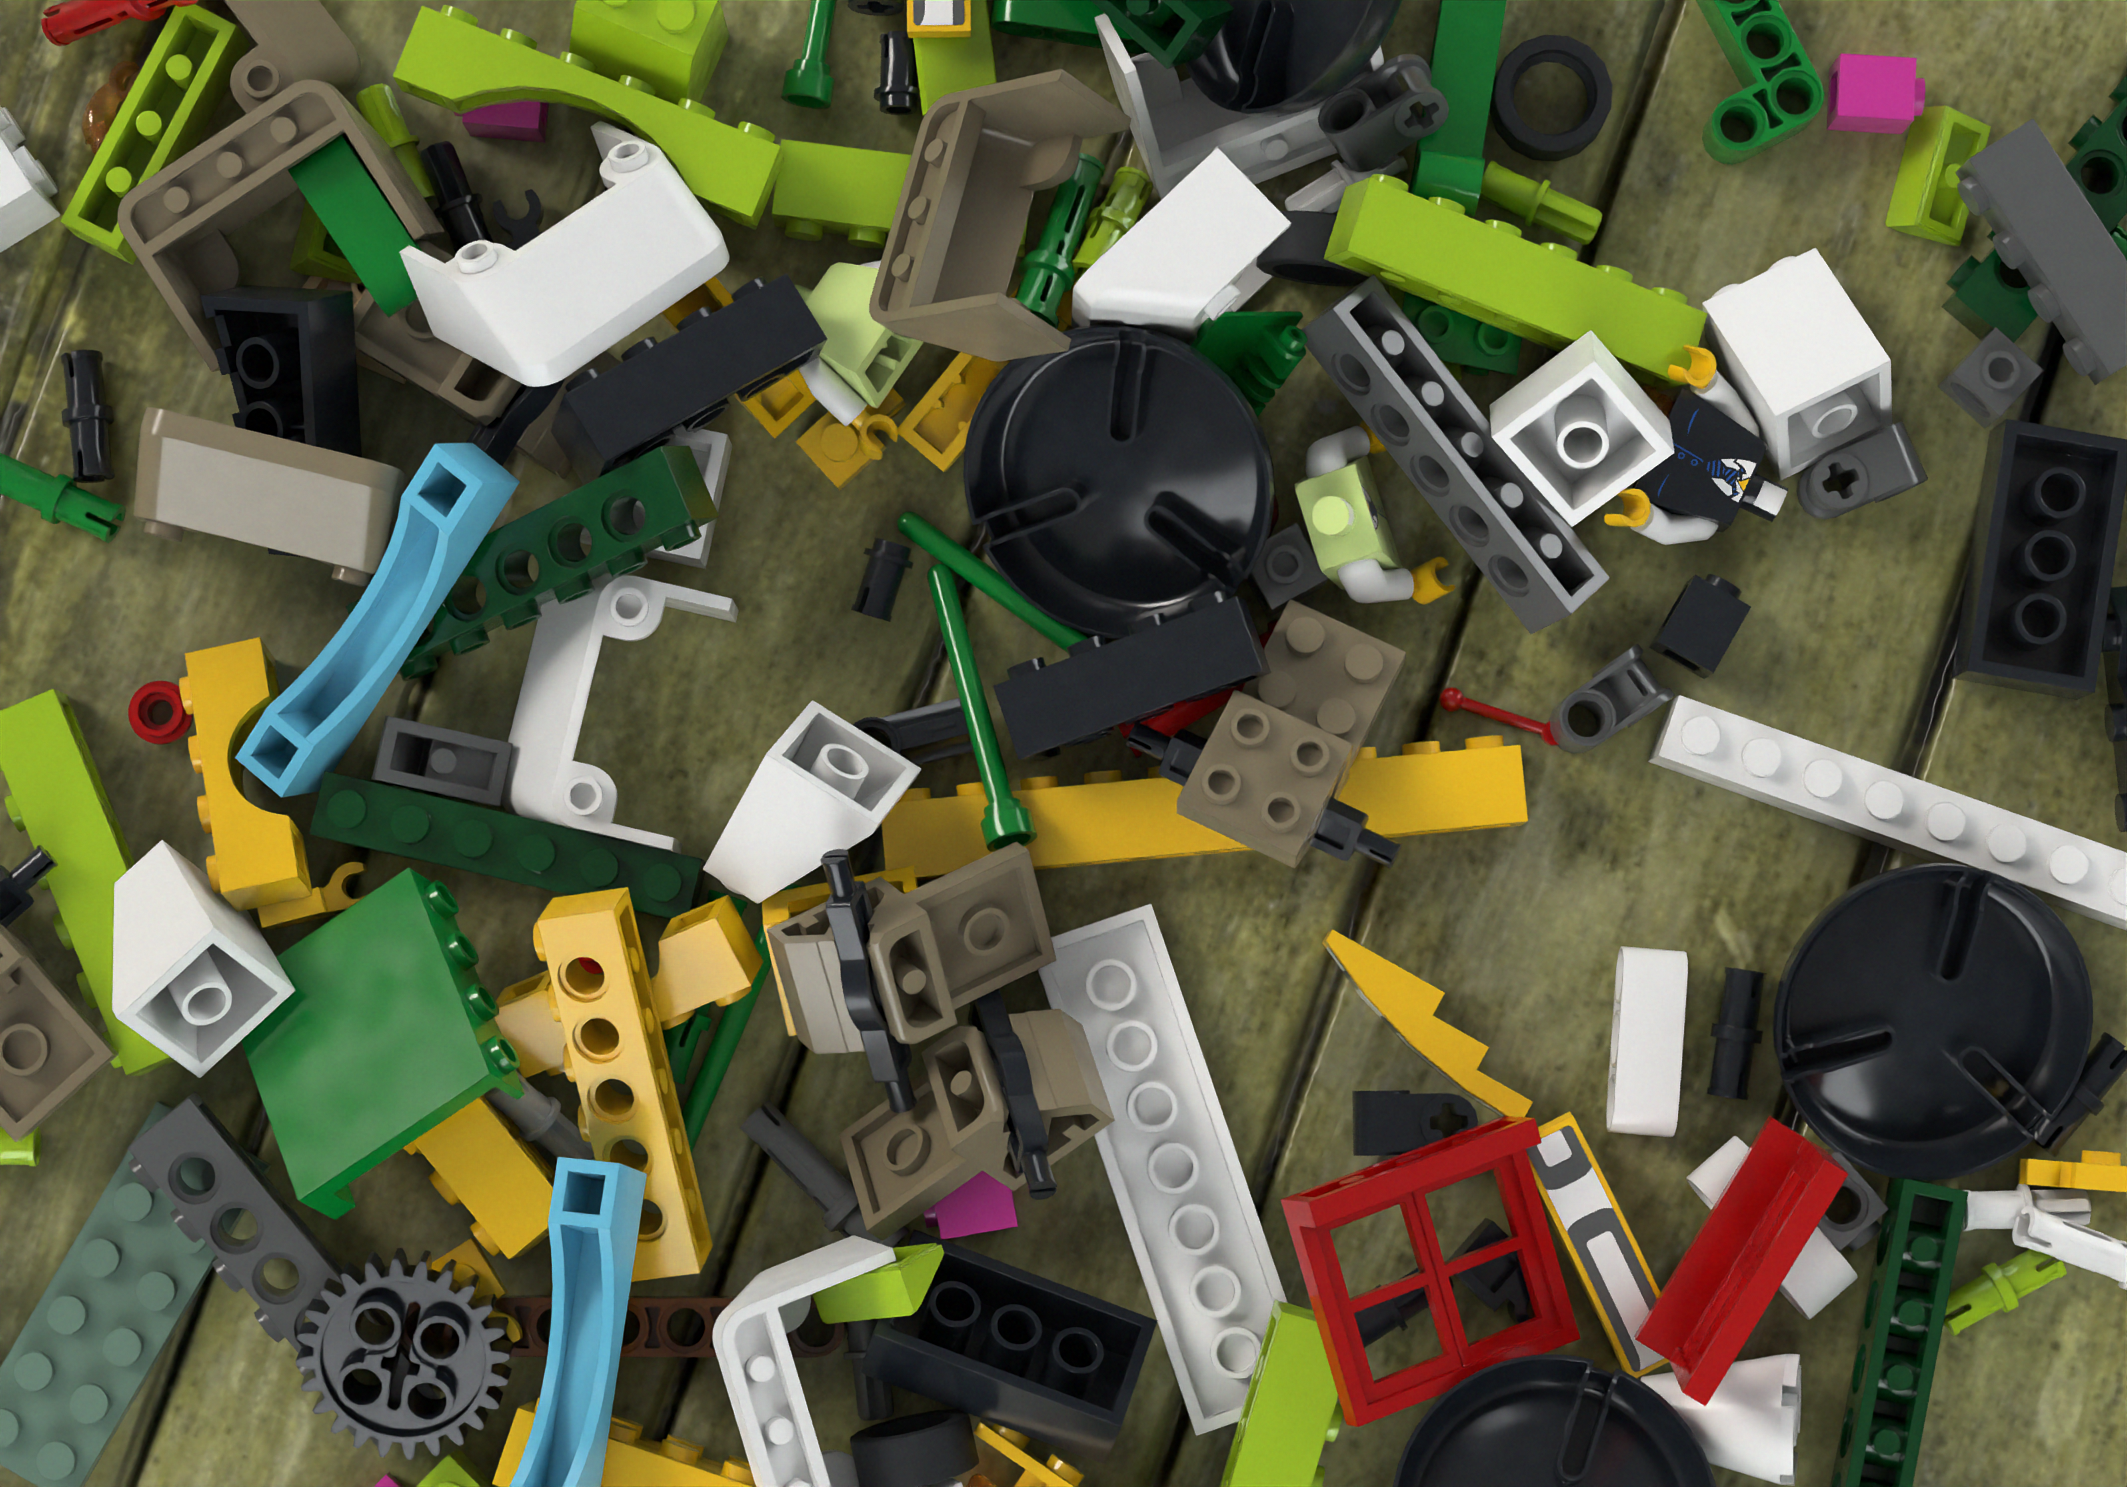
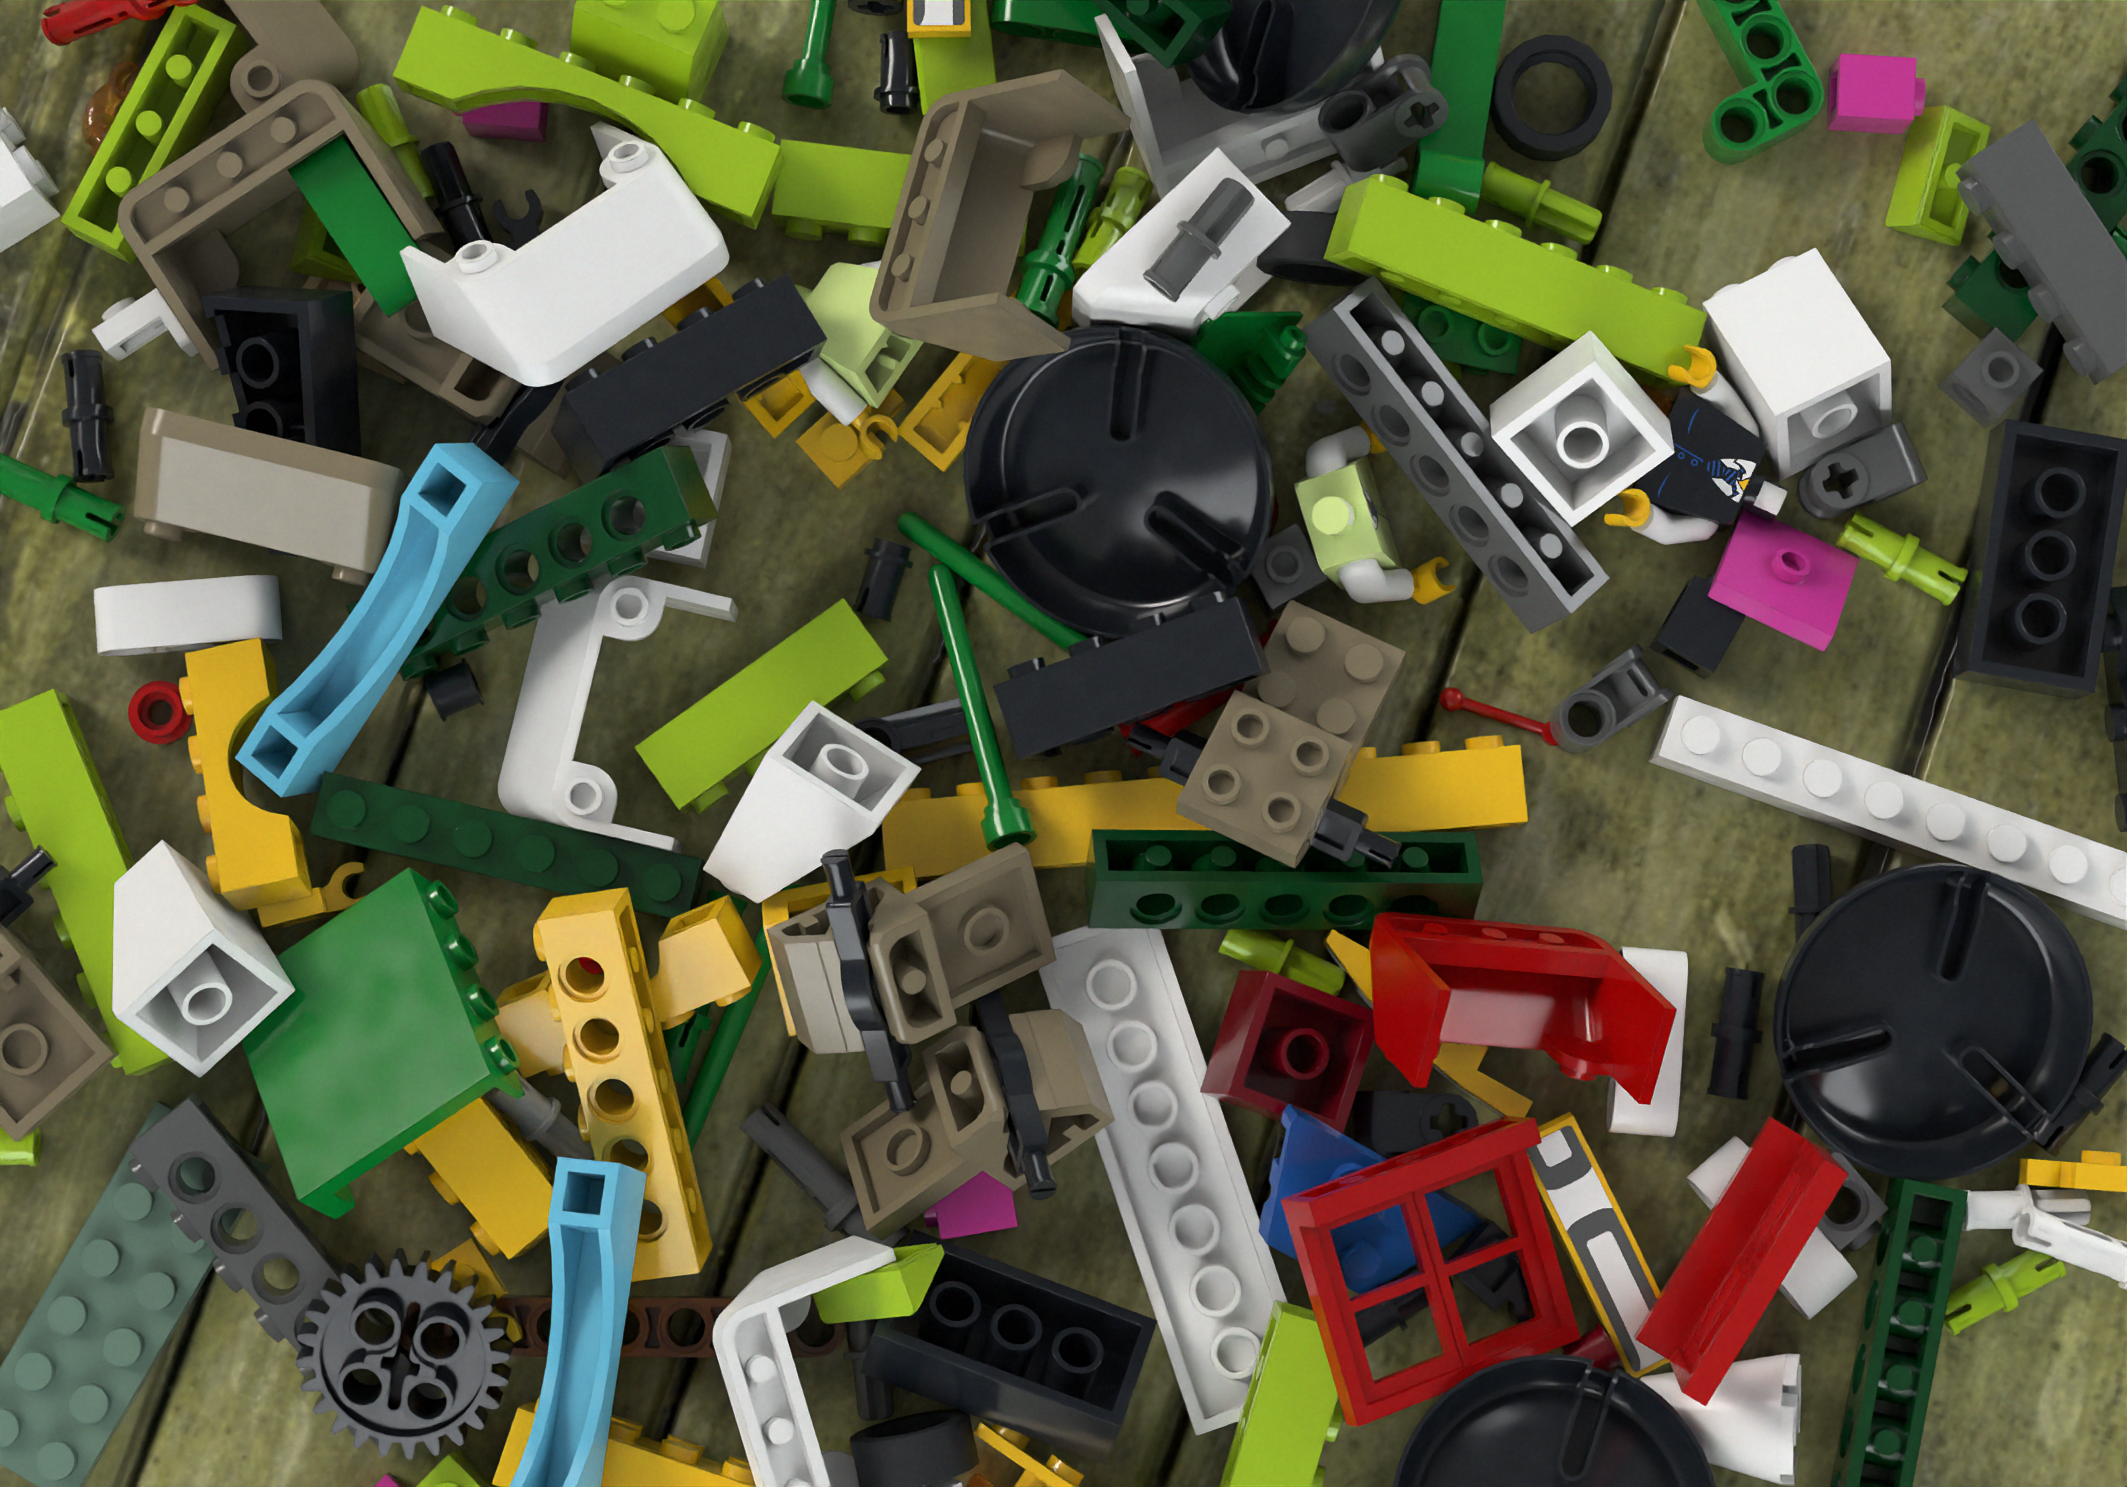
(135, 323): none -> white bracket
(186, 614): none -> white beam
(441, 761): dark grey slope -> none
(453, 689): none -> black axle
(755, 707): none -> lime brick
(1199, 238): none -> dark grey axle
(1220, 884): none -> dark green brick
(1281, 957): none -> lime axle
(1289, 1047): none -> dark red brick
(1368, 1248): none -> blue wing
(1514, 990): none -> red windscreen
(1597, 1347): none -> dark red axle
(1784, 579): none -> dark pink plate
(1810, 884): none -> black axle
(1901, 557): none -> lime pin

